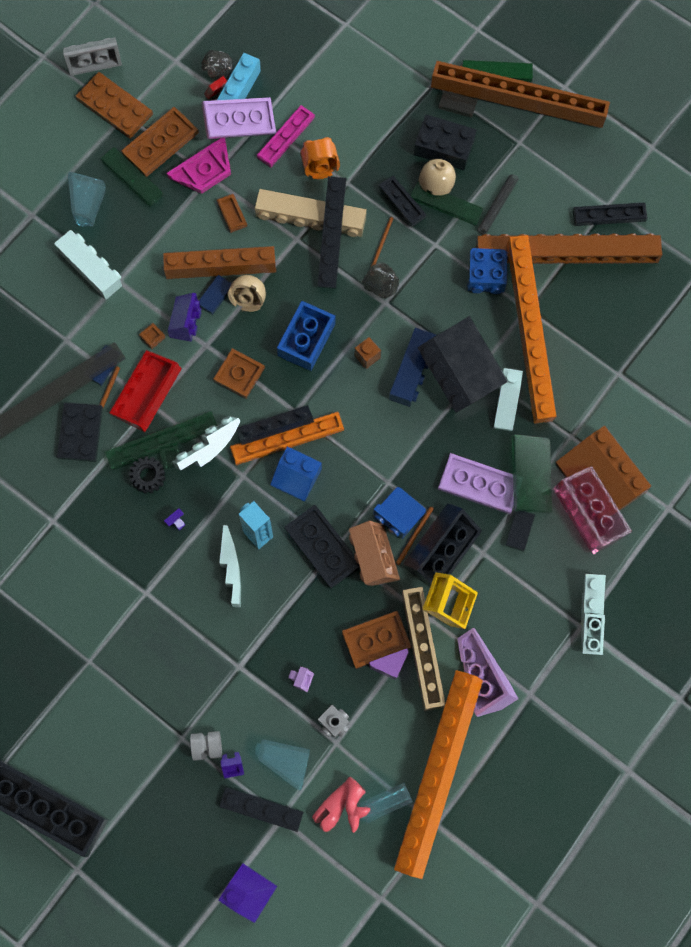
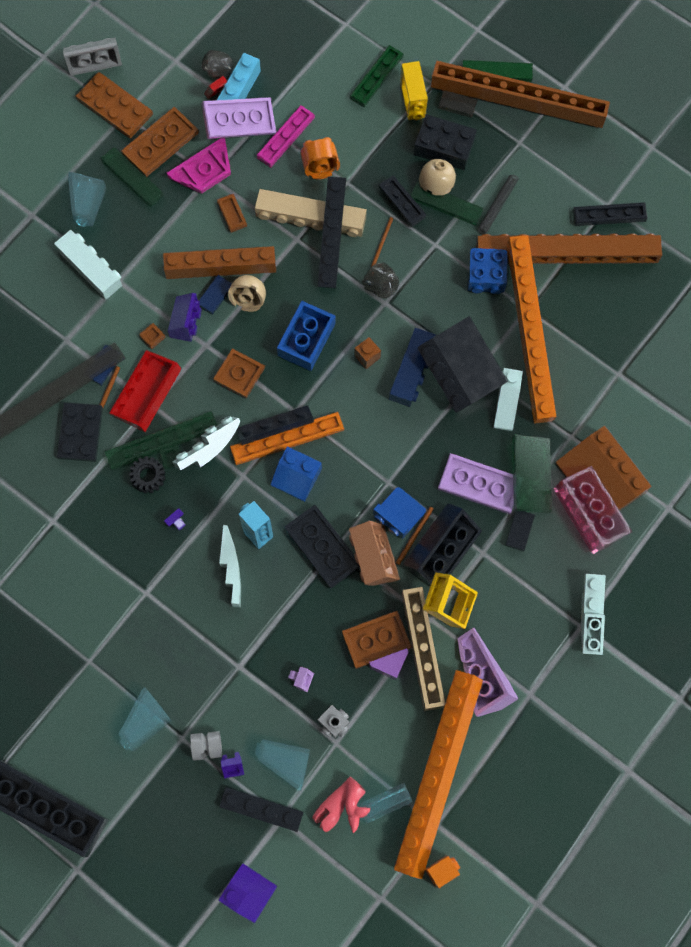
(143, 721): none -> clear light blue slope
(376, 76): none -> dark green tile
(413, 90): none -> yellow window
(443, 871): none -> orange brick

